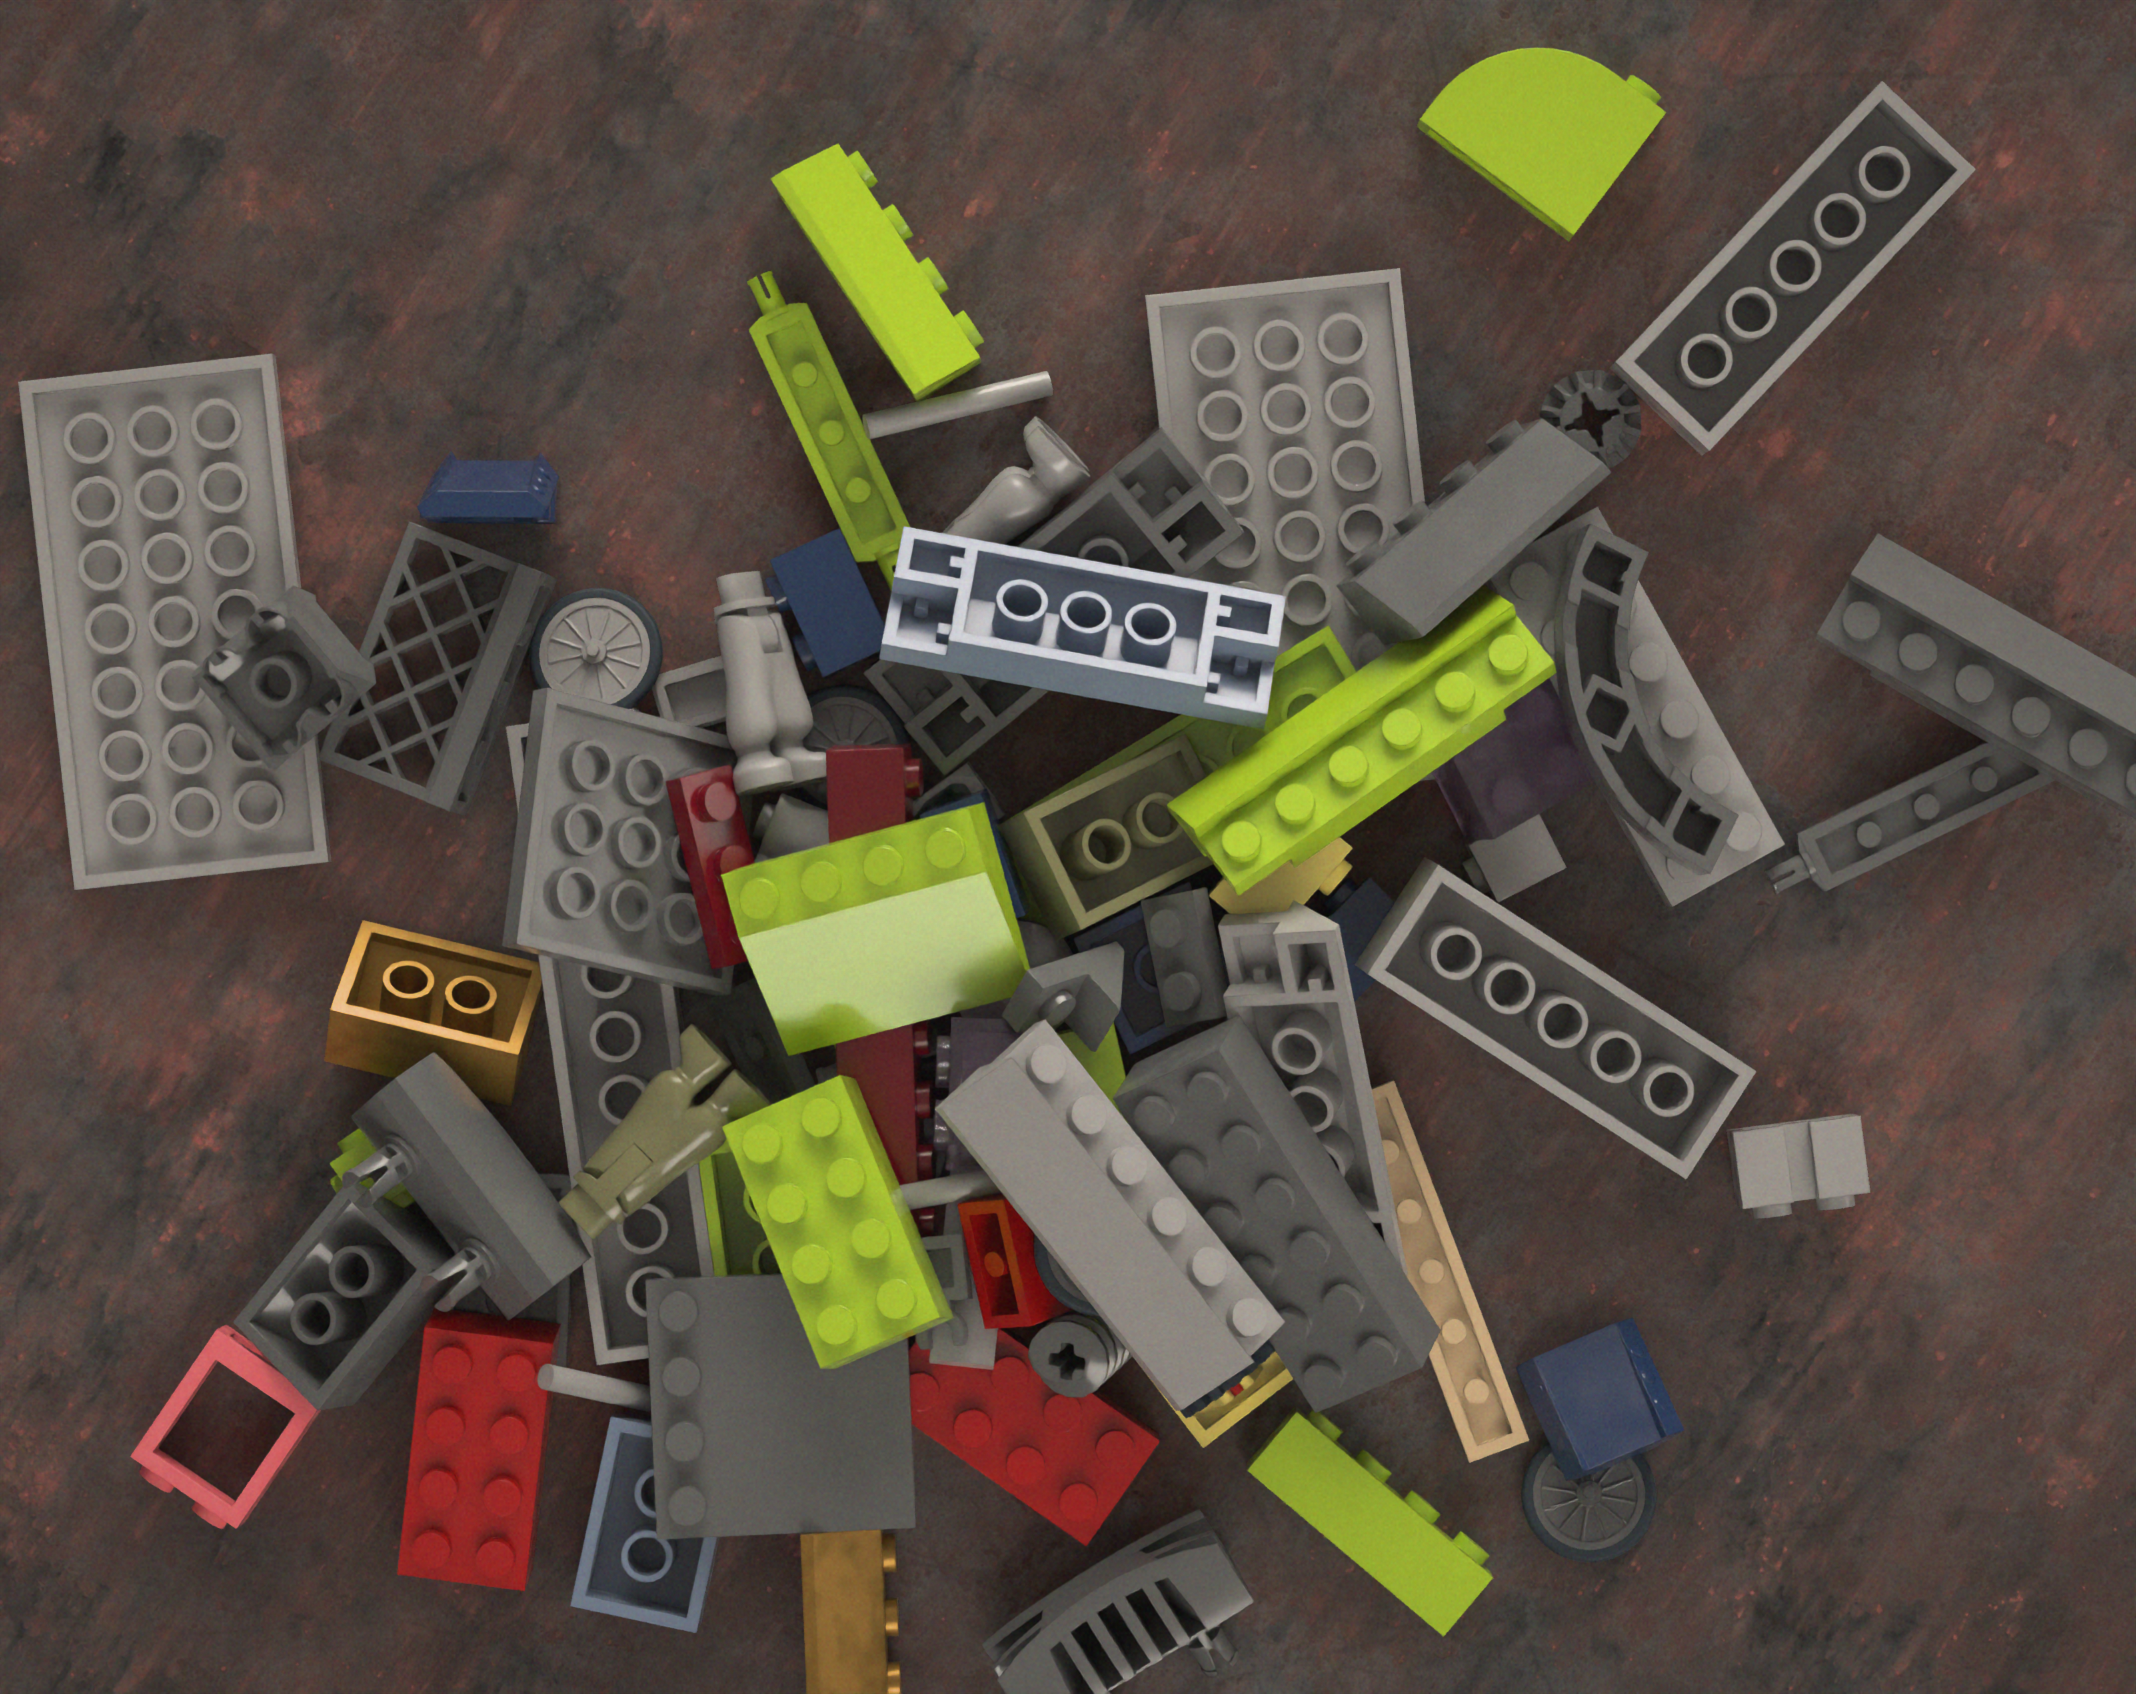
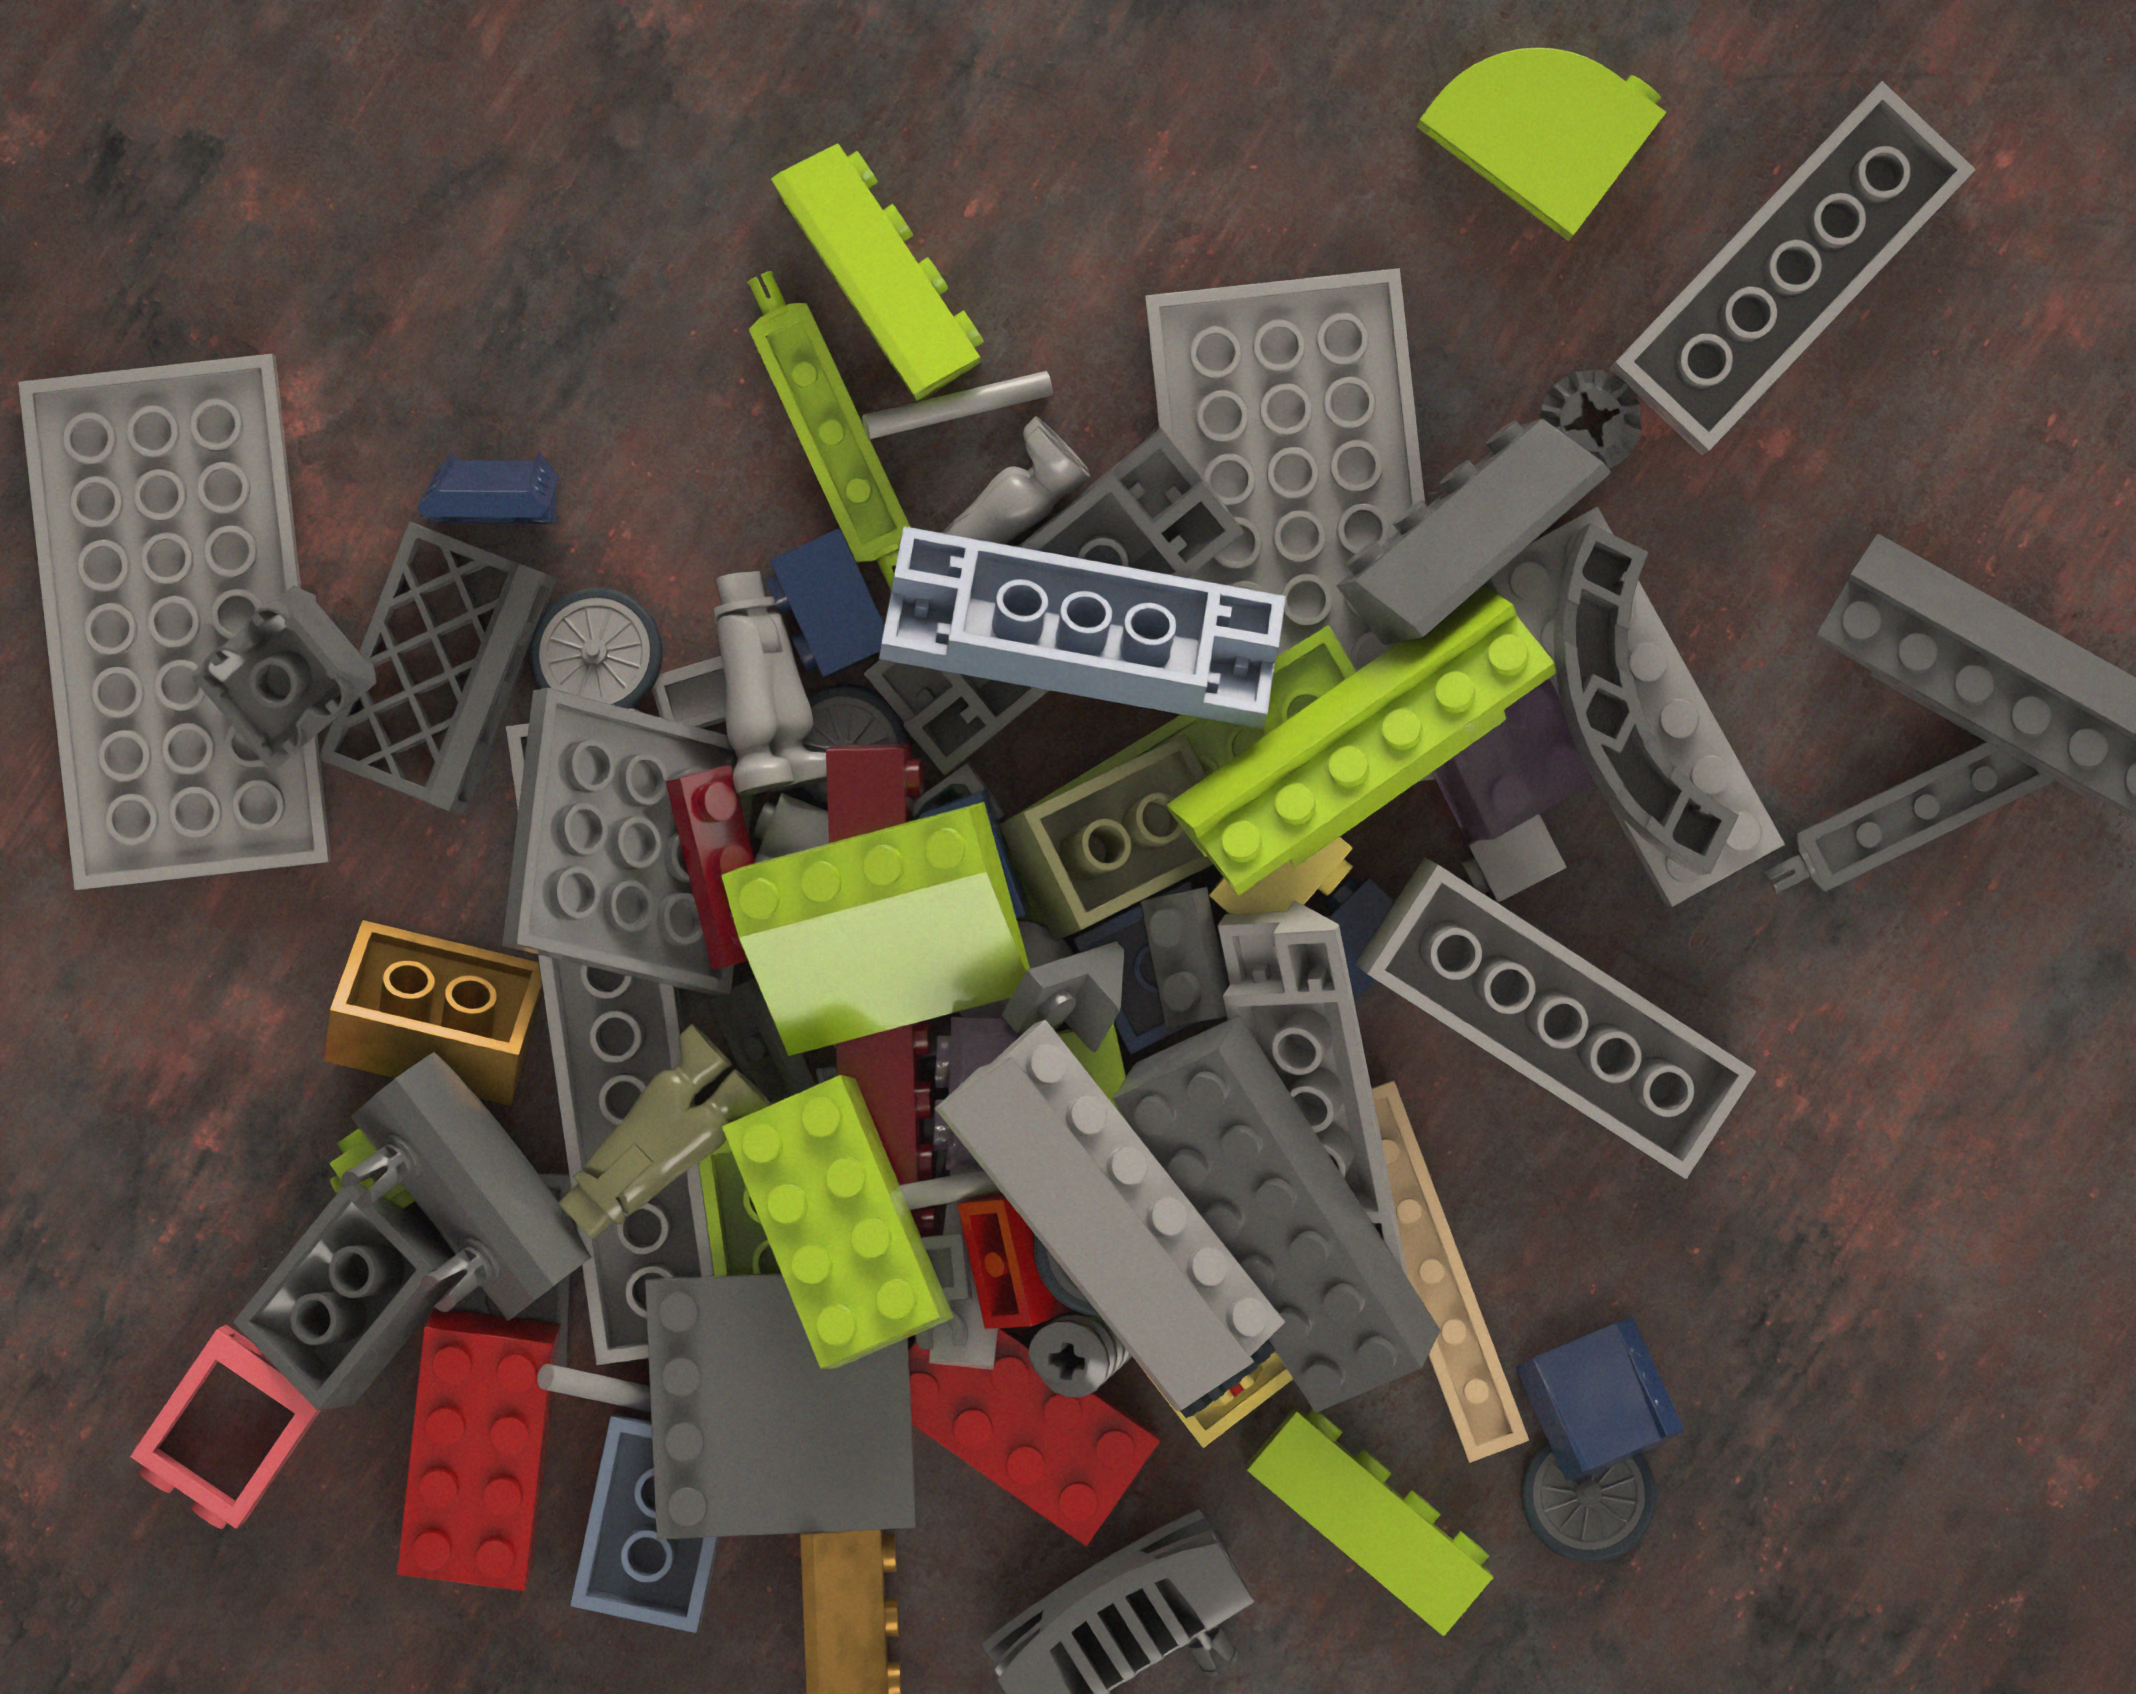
(1797, 1163): light grey brick -> none

